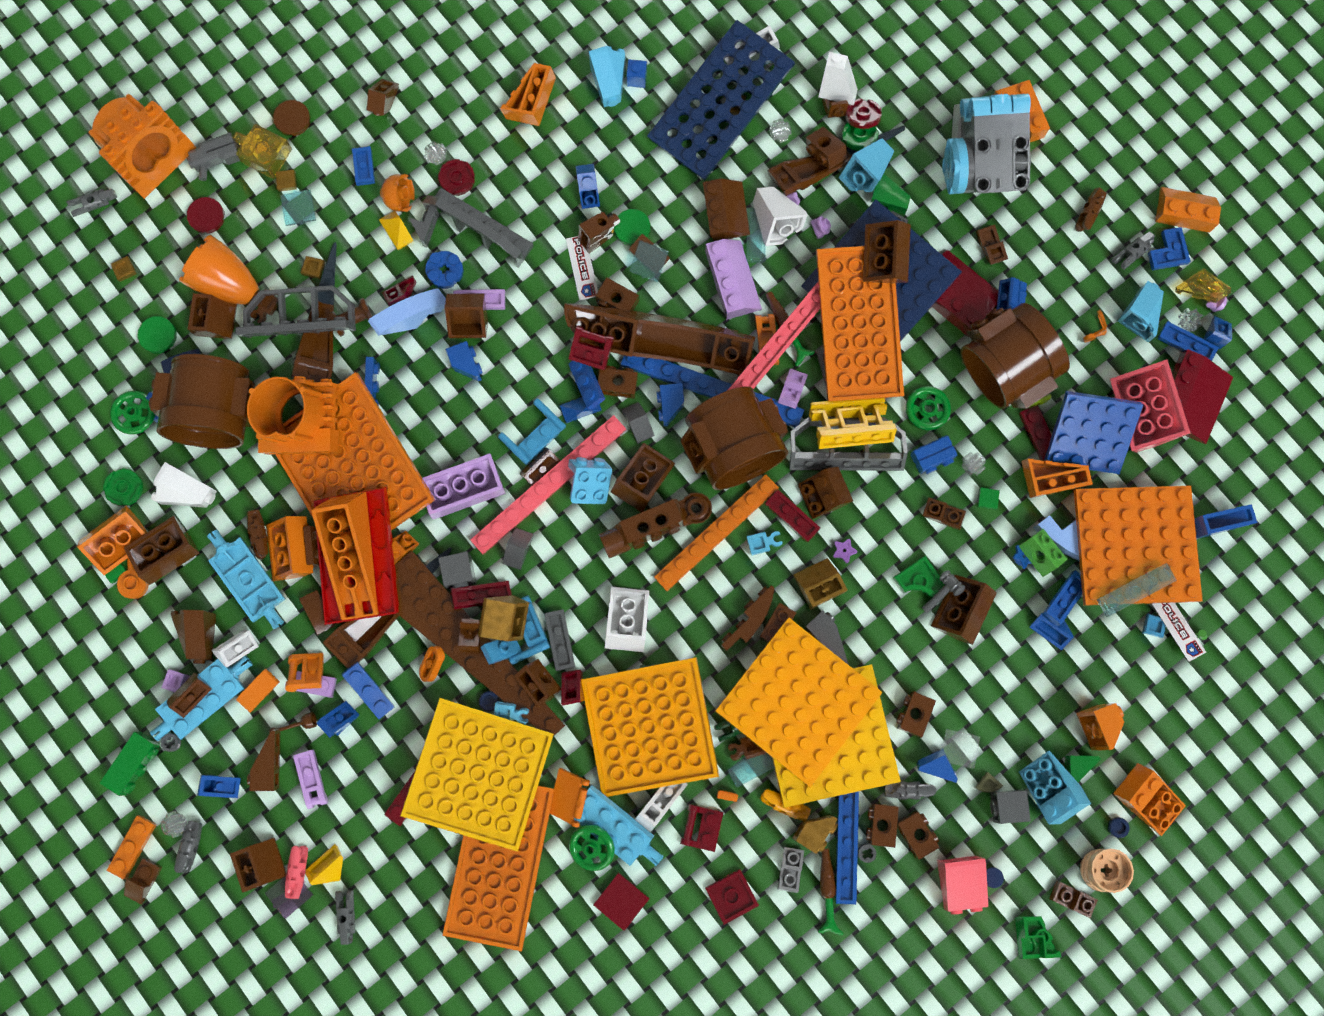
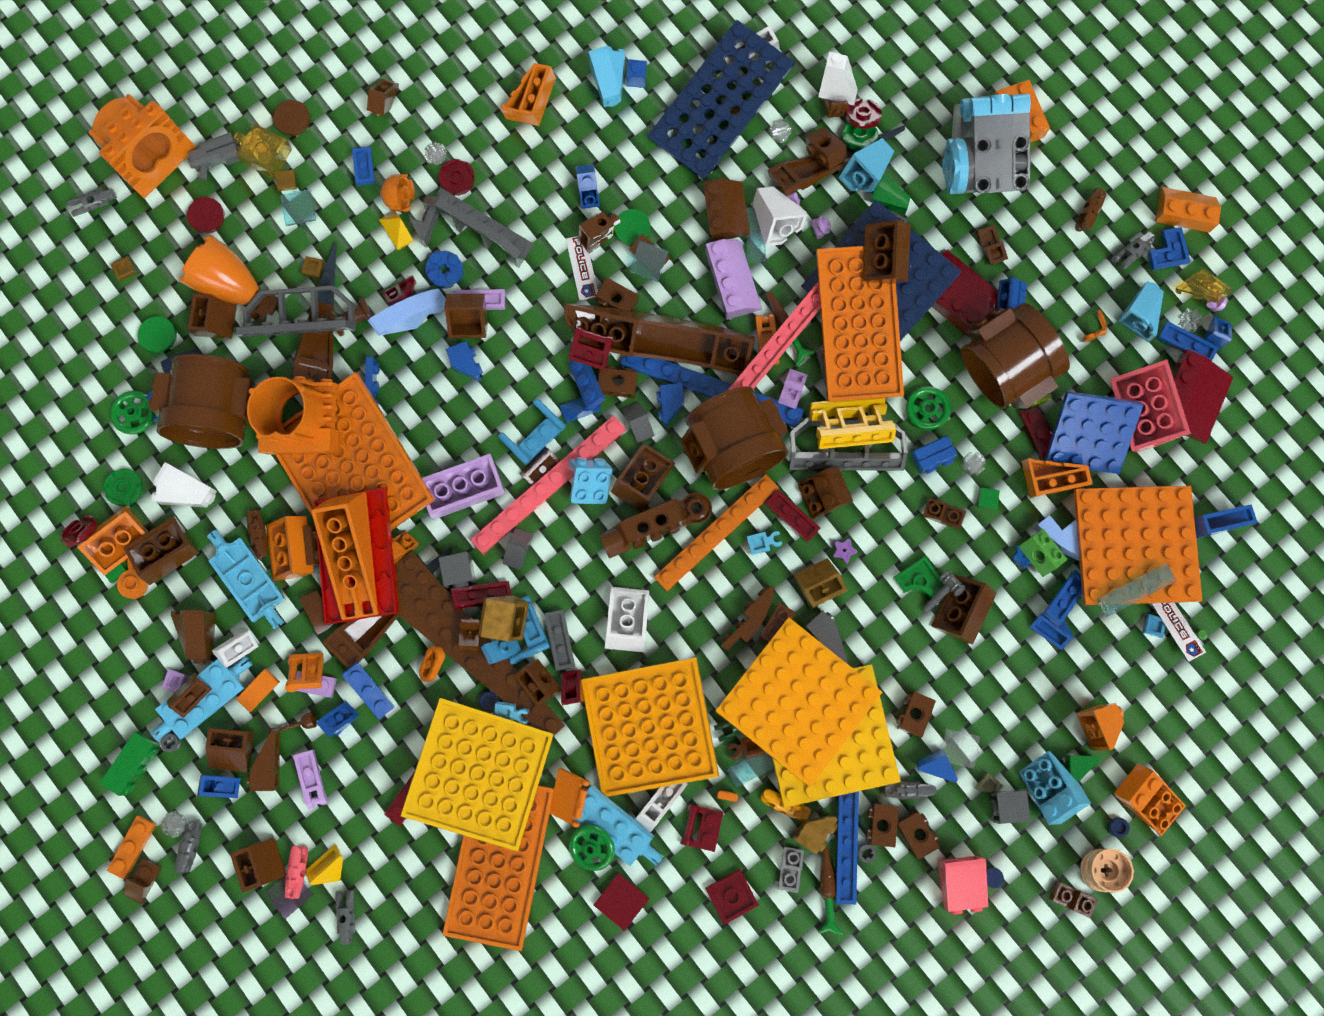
(78, 531): none -> dark red tile
(229, 749): none -> reddish brown slope
(1034, 939): green slope -> none

